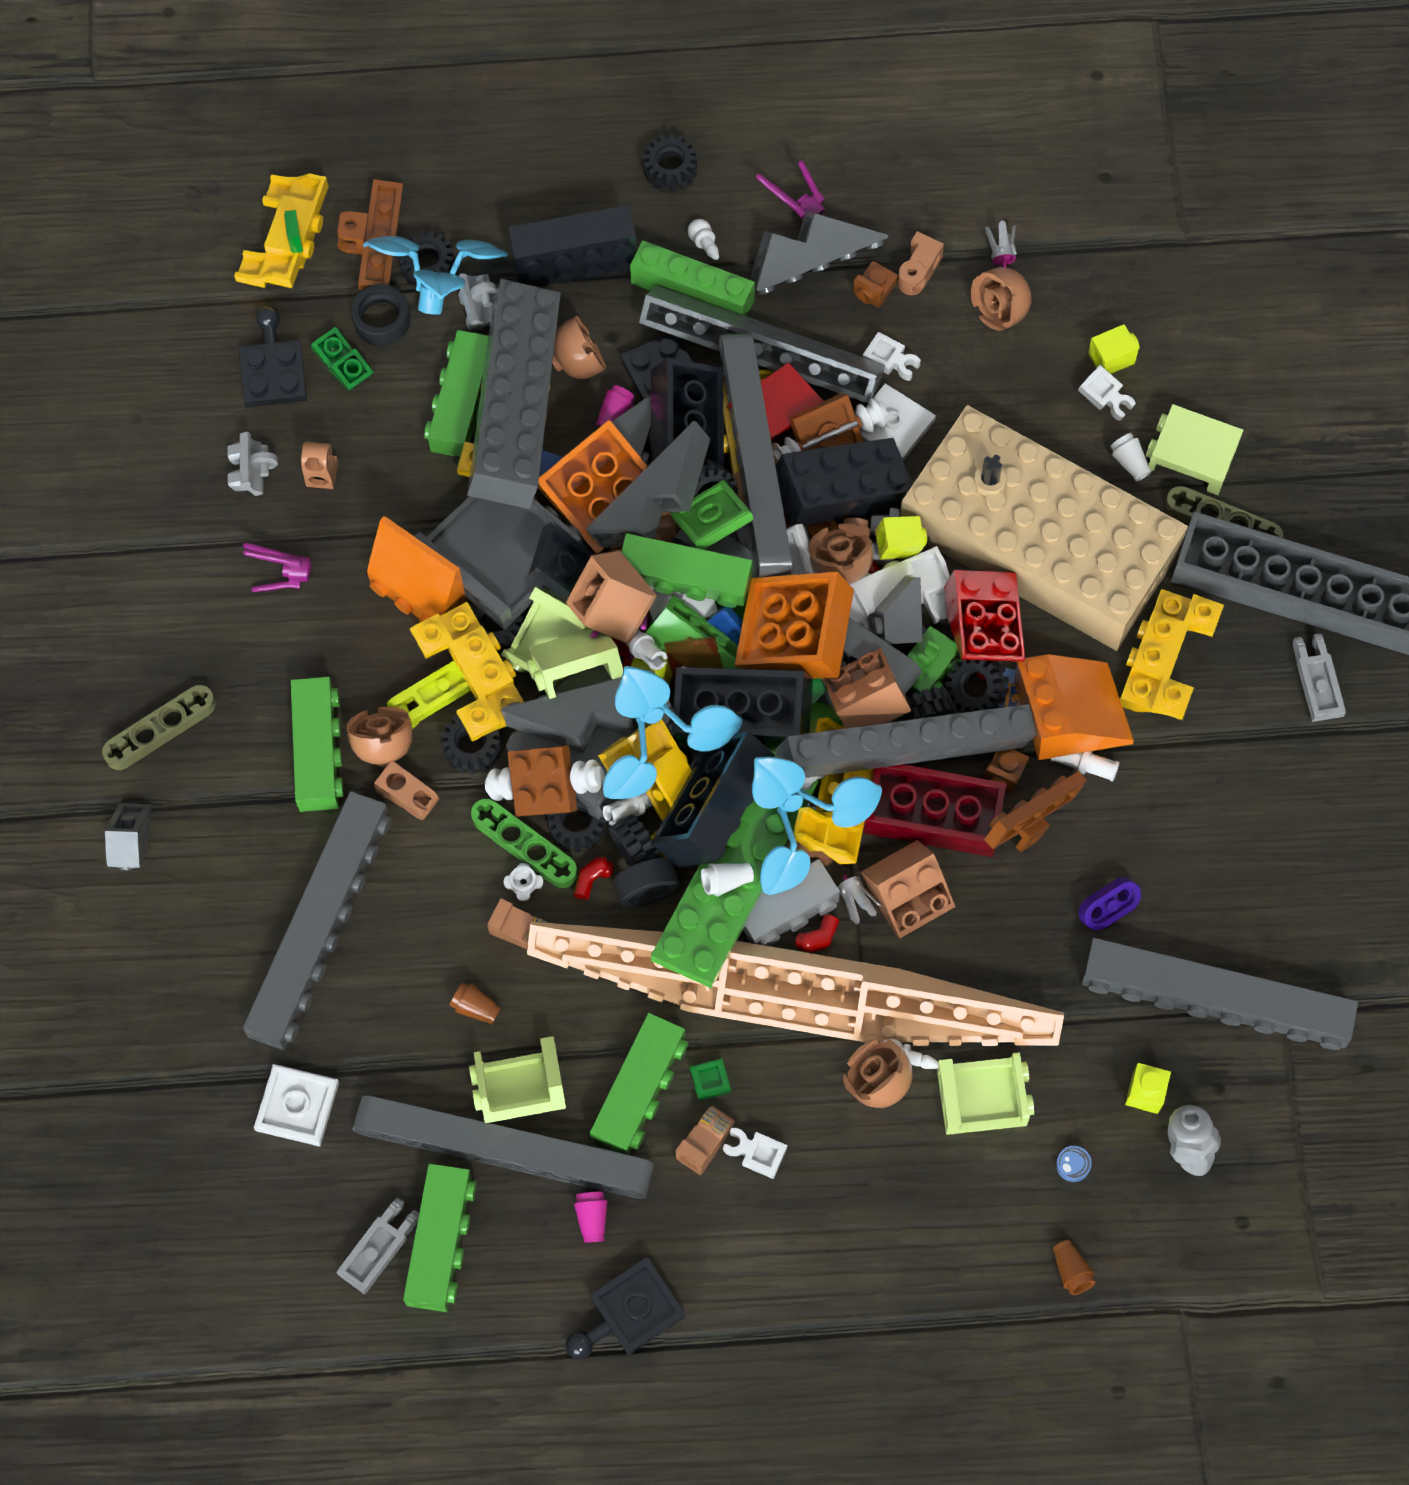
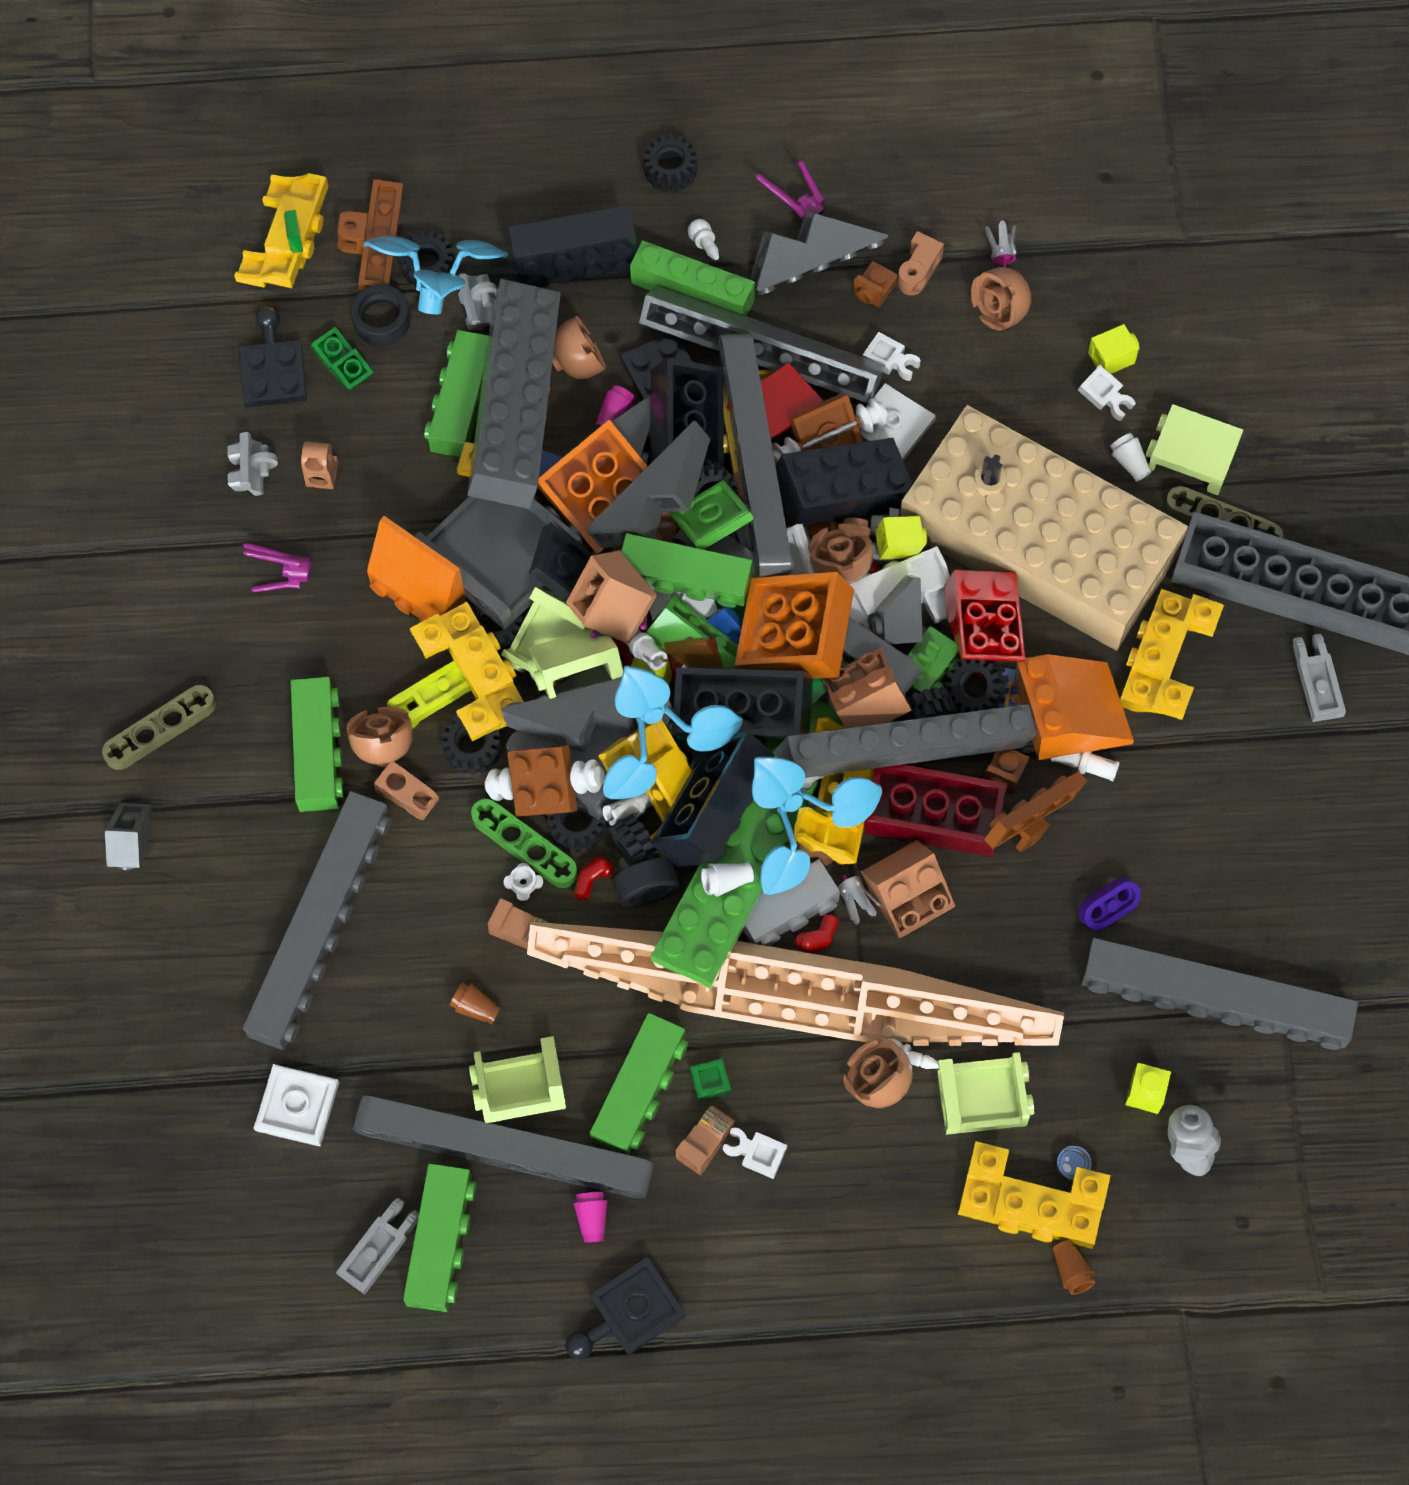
(1030, 1206): none -> yellow bracket

